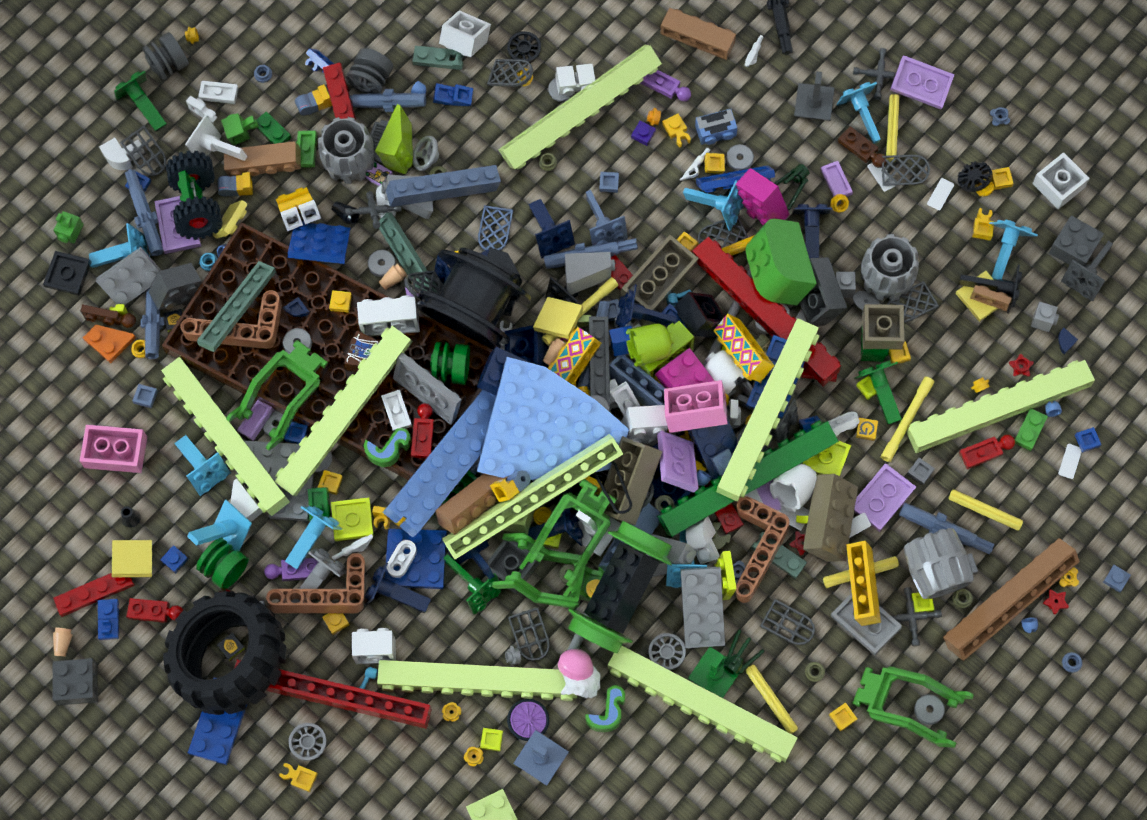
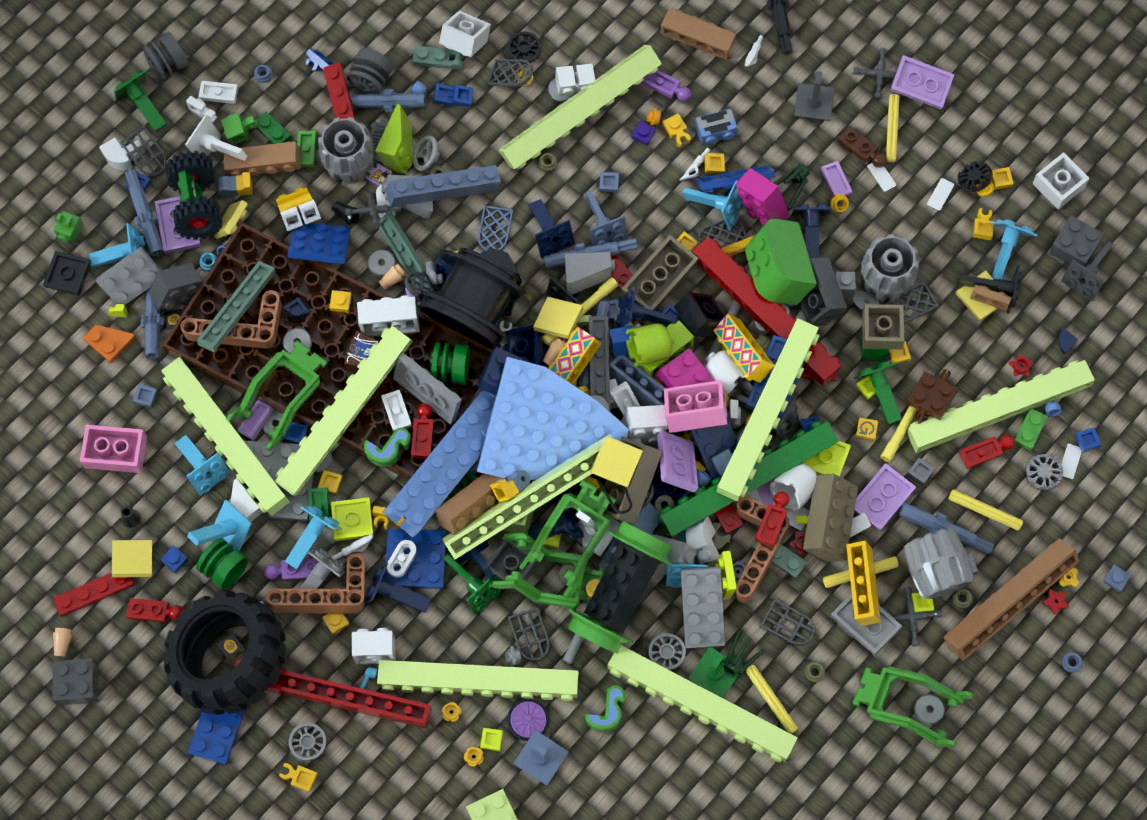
(107, 316): reddish brown plate -> none
(108, 619): blue plate -> none
(135, 348): yellow plate -> none
(192, 35): yellow plate -> none
(313, 101): leg -> none
(431, 272): none -> light grey arm
(541, 515): yellow plate -> none
(579, 674): hair -> none
(616, 461): none -> light yellow tile
(672, 297): medium azure hand -> none
(739, 150): light grey piece -> none
(773, 520): none -> red plate
(843, 717): yellow plate -> none
(844, 422): white plate -> none
(860, 104): medium azure piece -> none
(884, 183): dark grey window -> none
(932, 396): none -> reddish brown plate
(980, 385): yellow plate -> none
(1003, 112): sand blue plate -> none
(1030, 624): medium blue hinge -> none
(1044, 471): none -> light grey wheel
(1045, 317): light grey brick -> none

